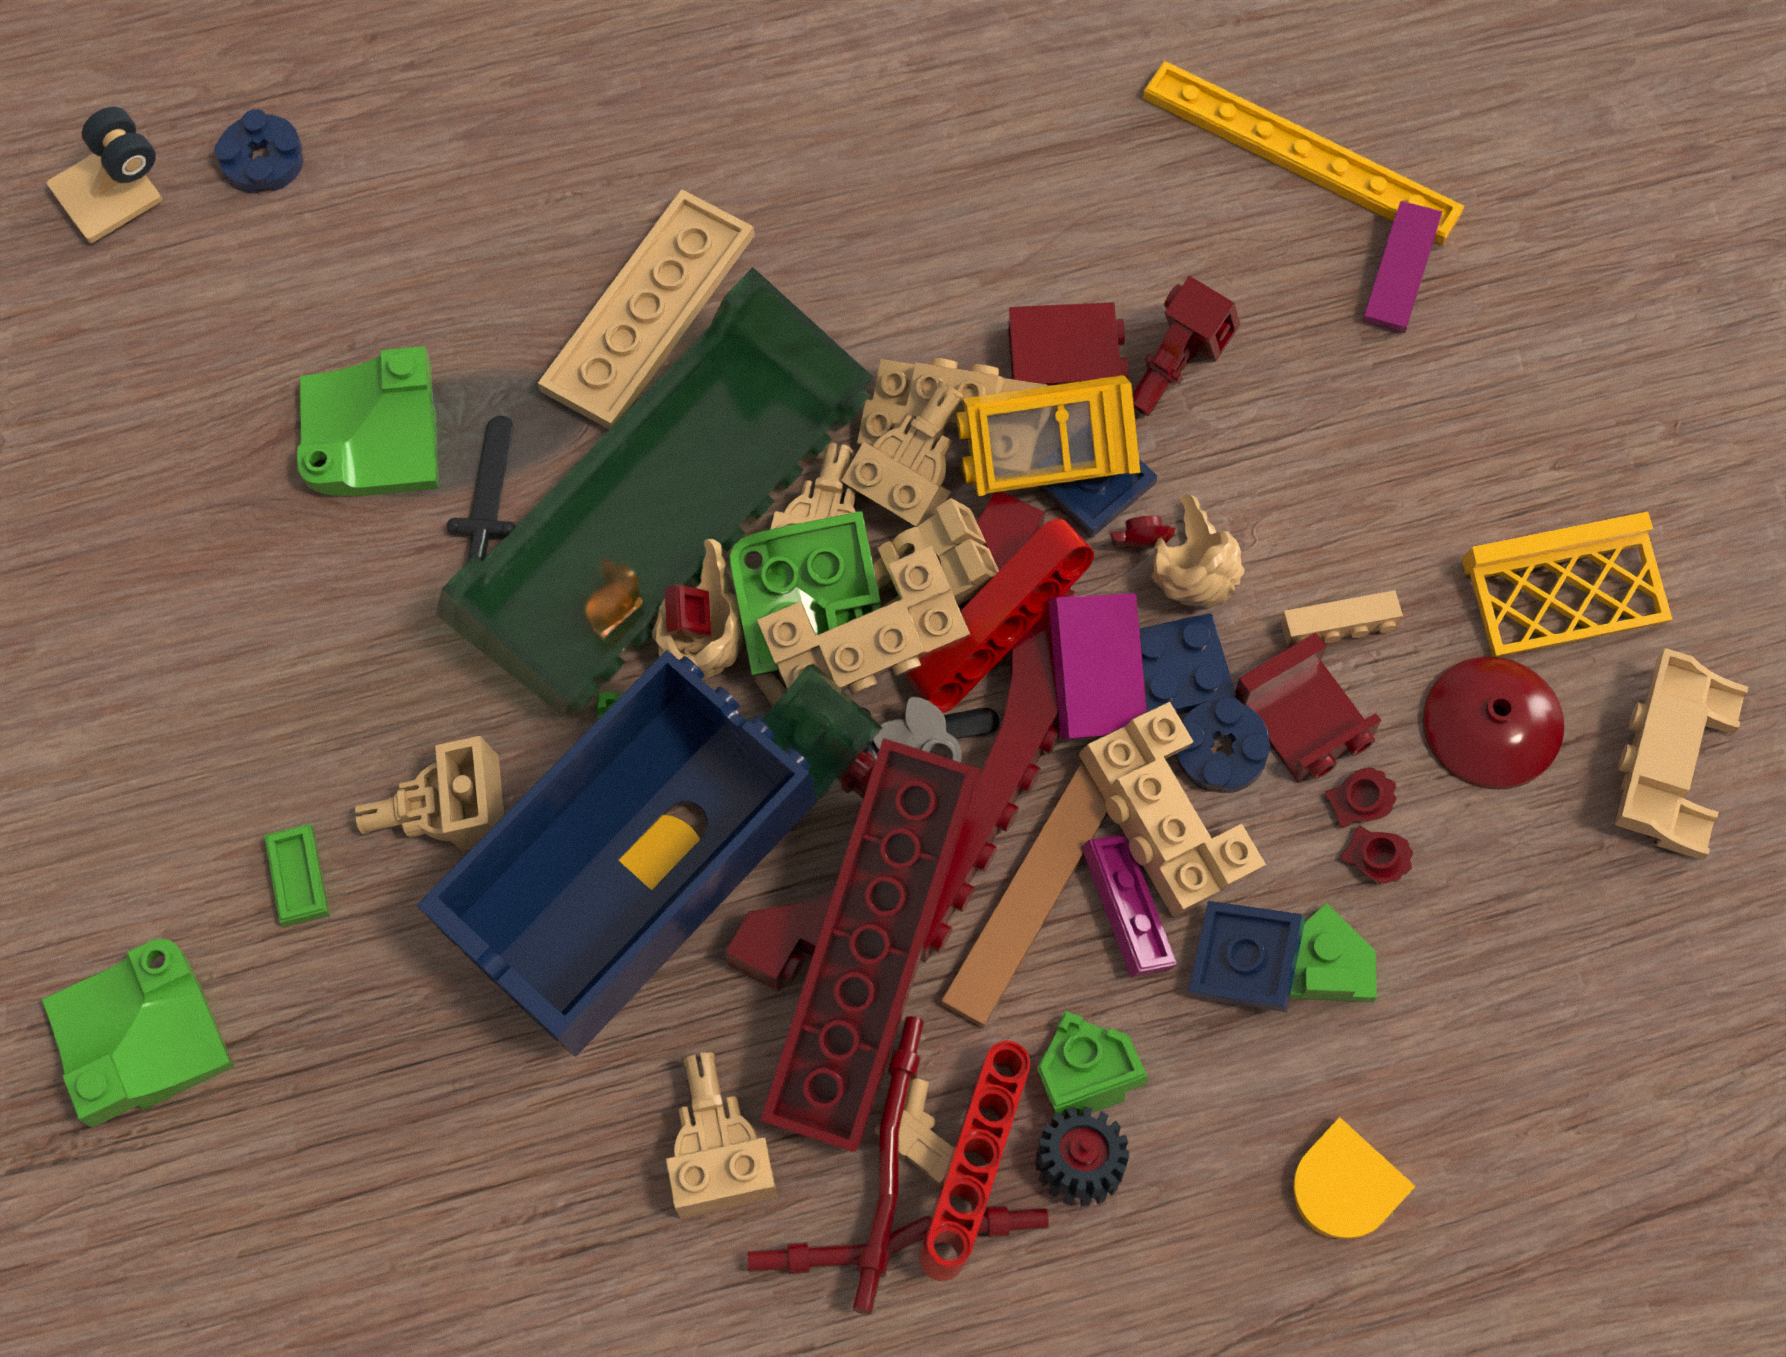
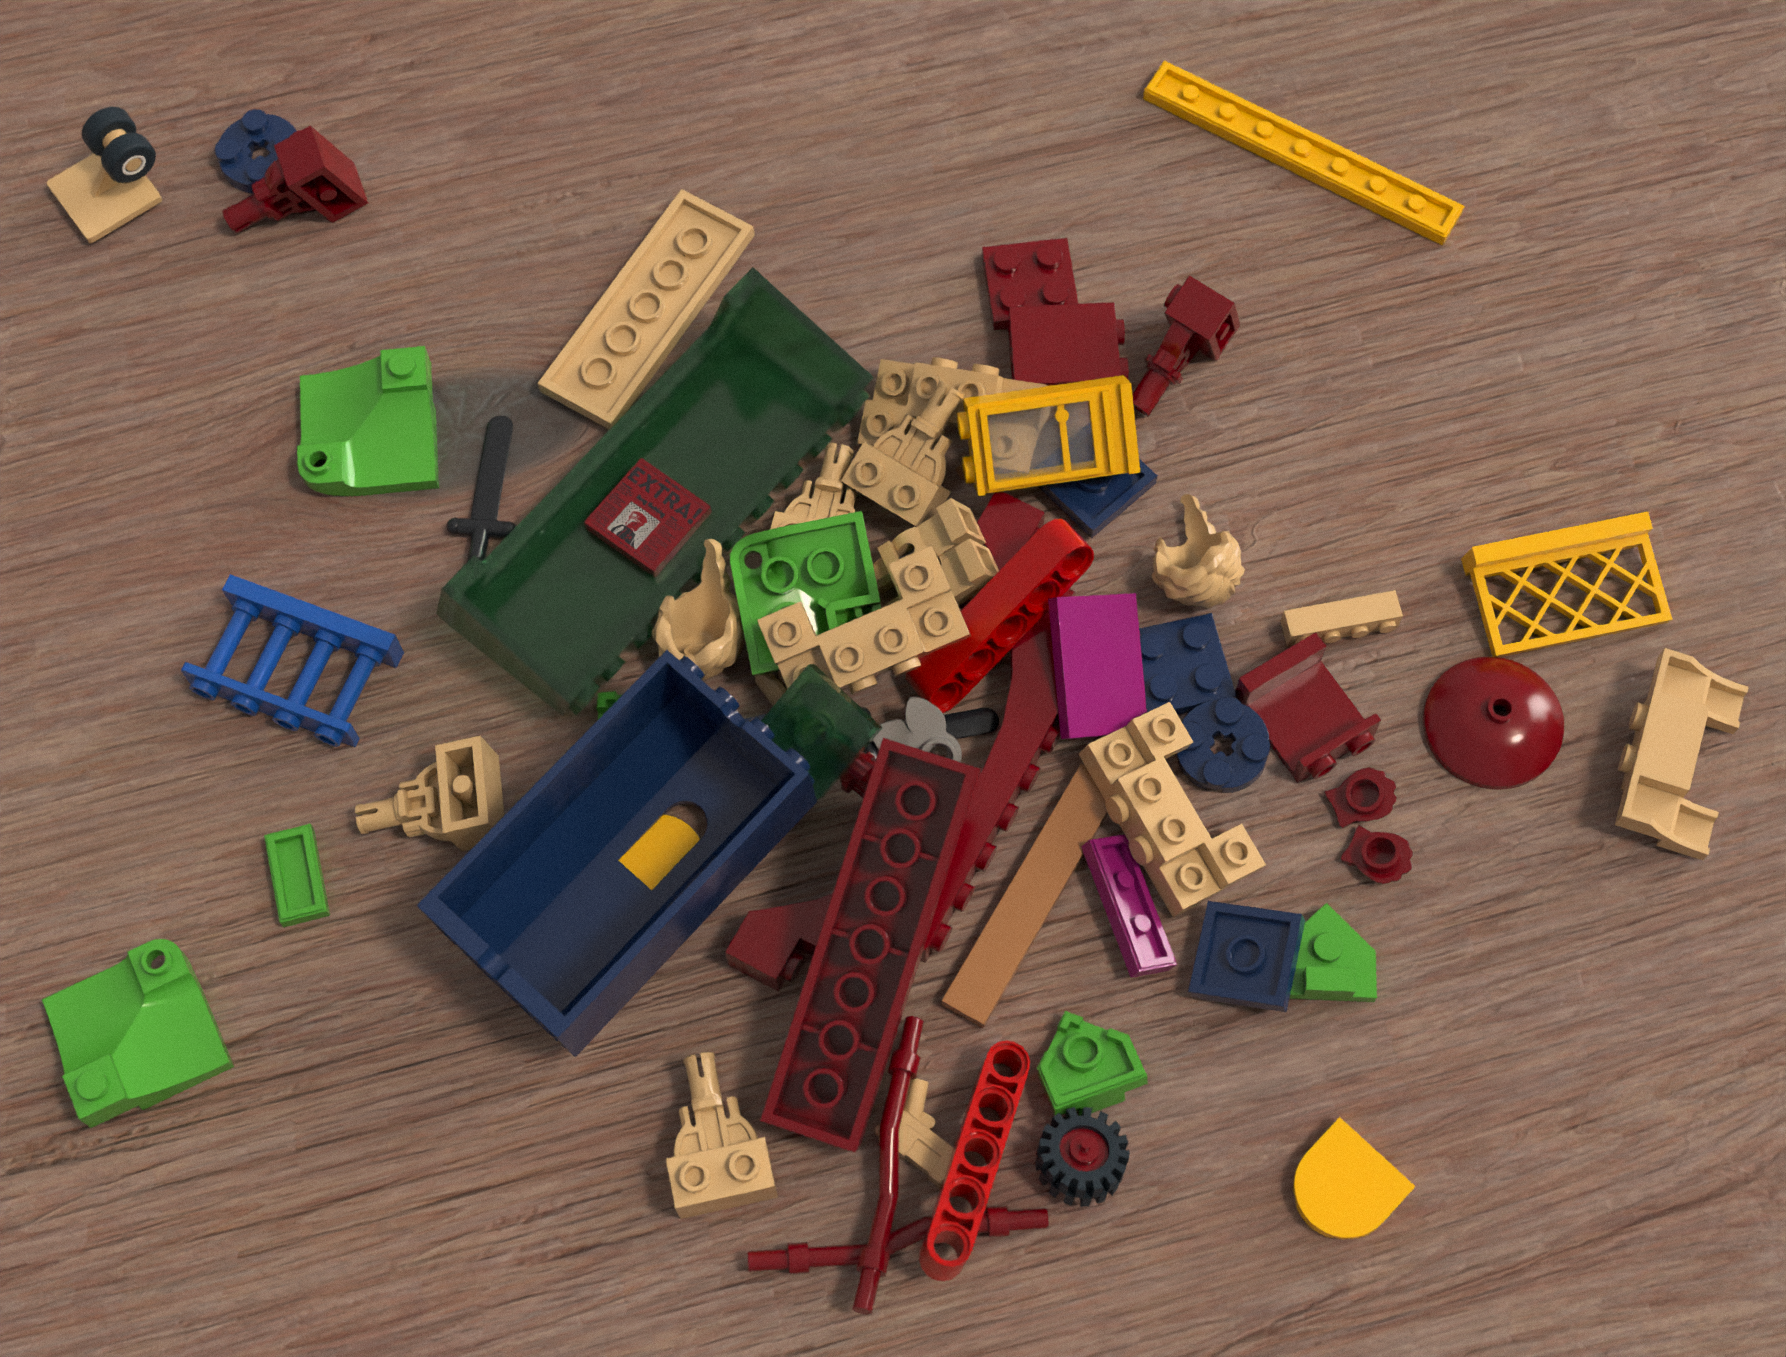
(289, 618): none -> blue fence
(302, 179): none -> dark red brick
(613, 604): clear orange bracket -> none
(648, 517): none -> dark red tile
(687, 611): dark red tile -> none
(1027, 276): none -> dark red plate
(1142, 533): dark red animal -> none
(1402, 266): magenta tile -> none

